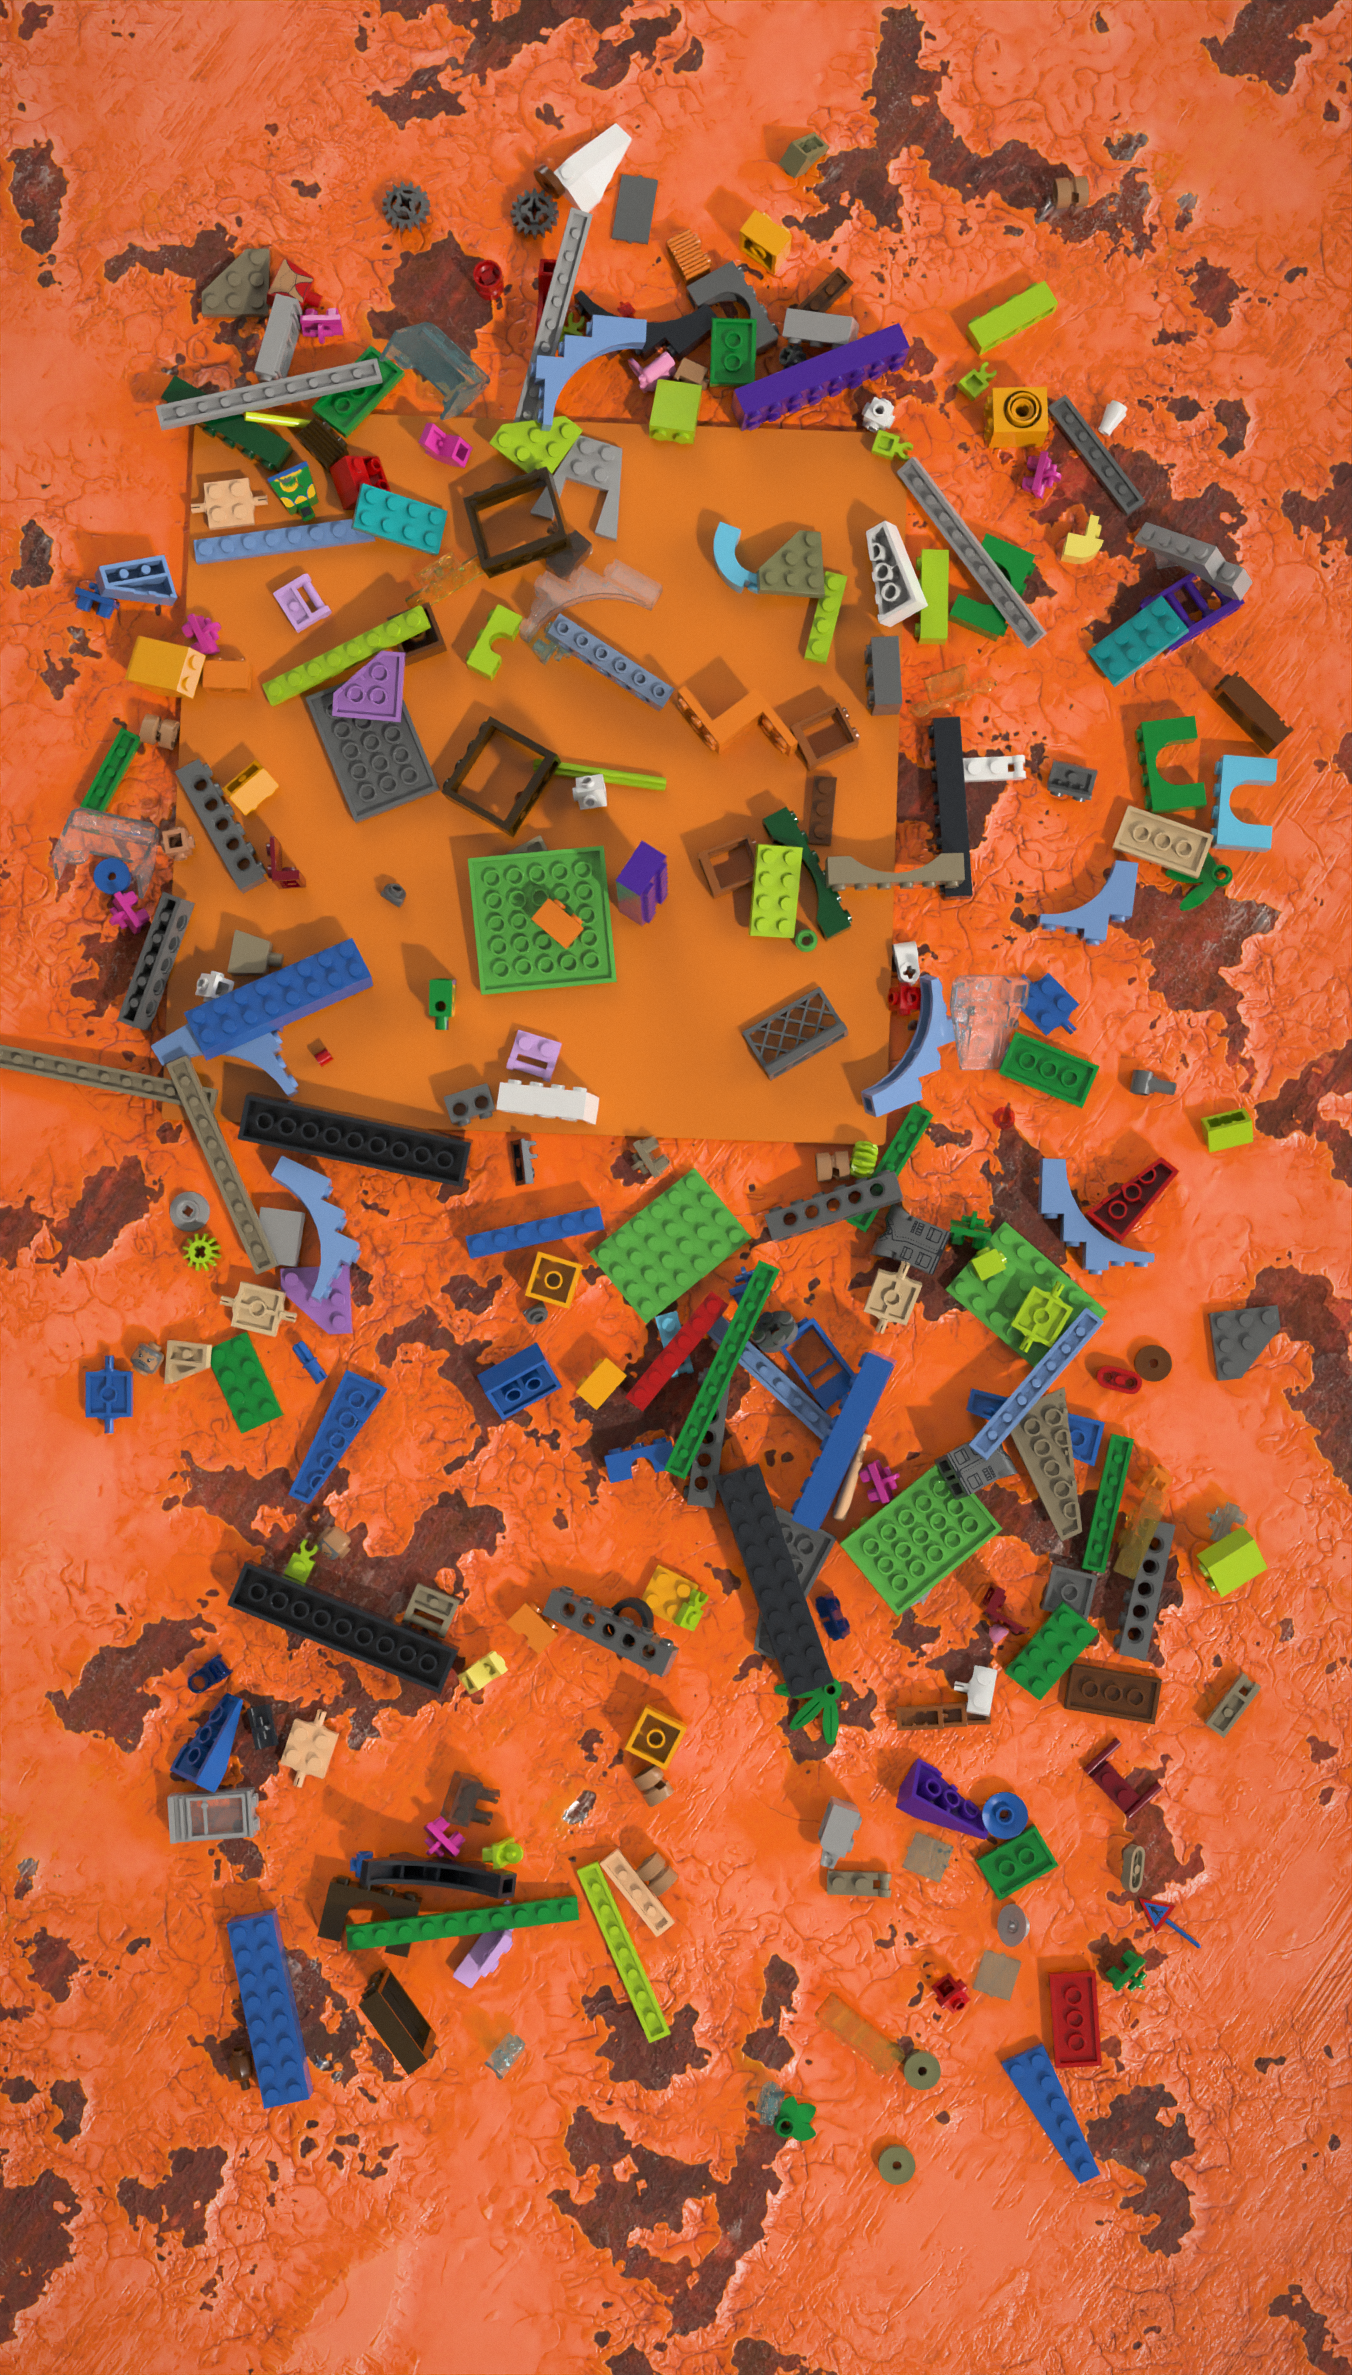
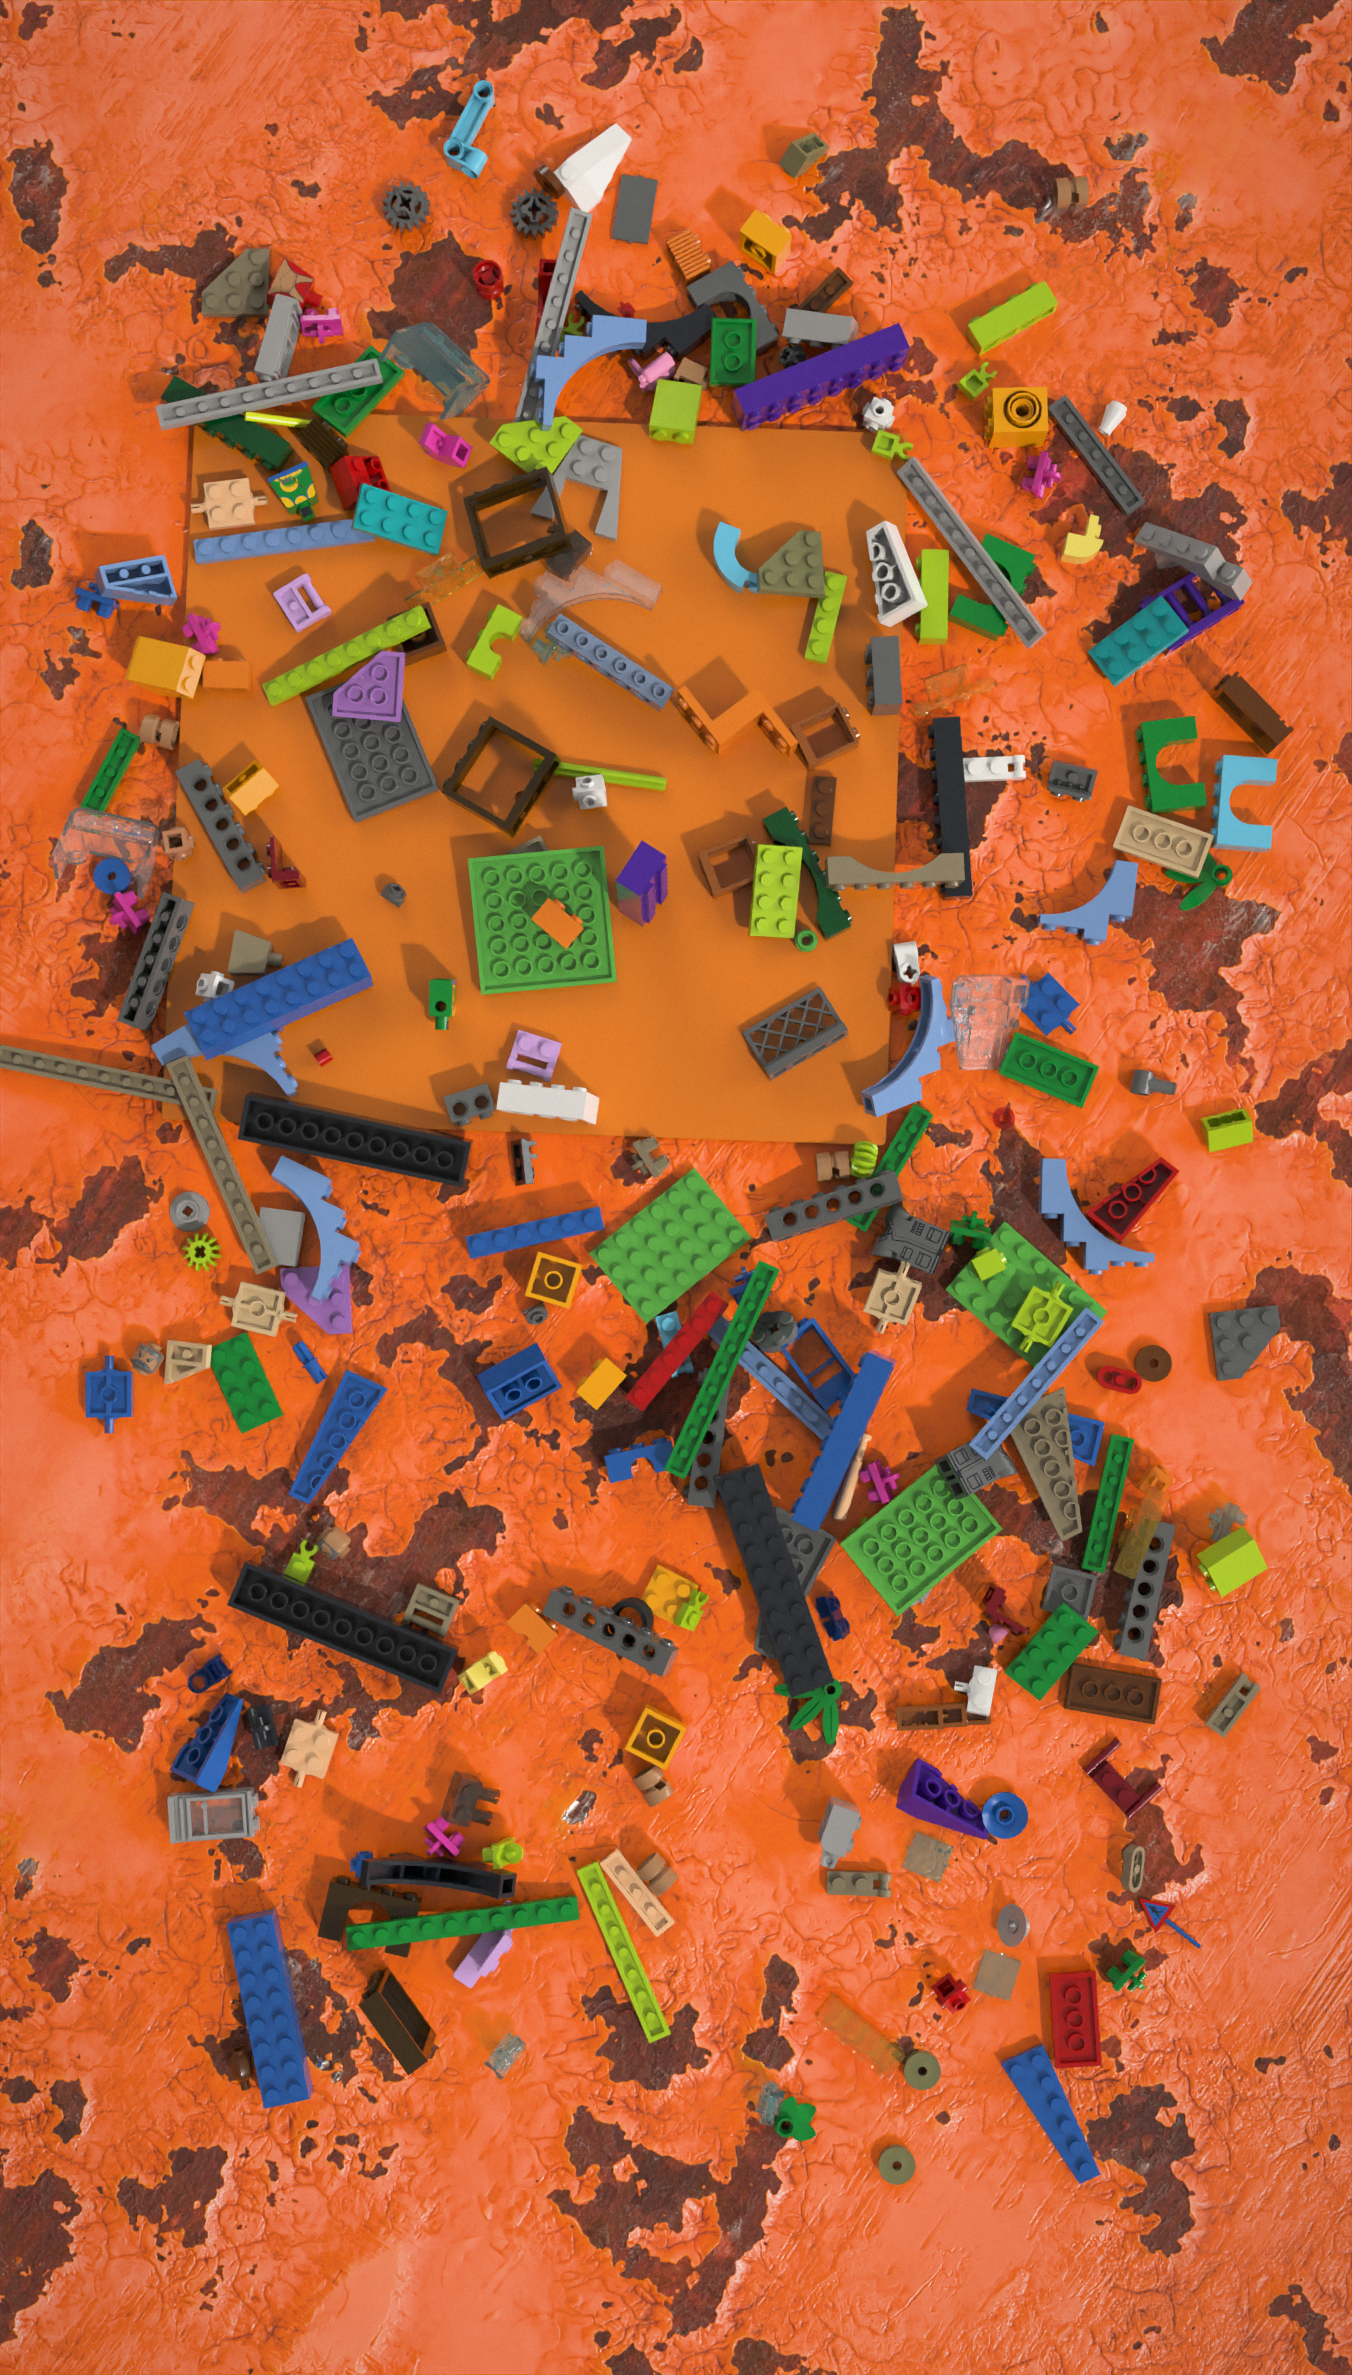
(470, 159): none -> medium azure piece
(1016, 1862): green tile -> none

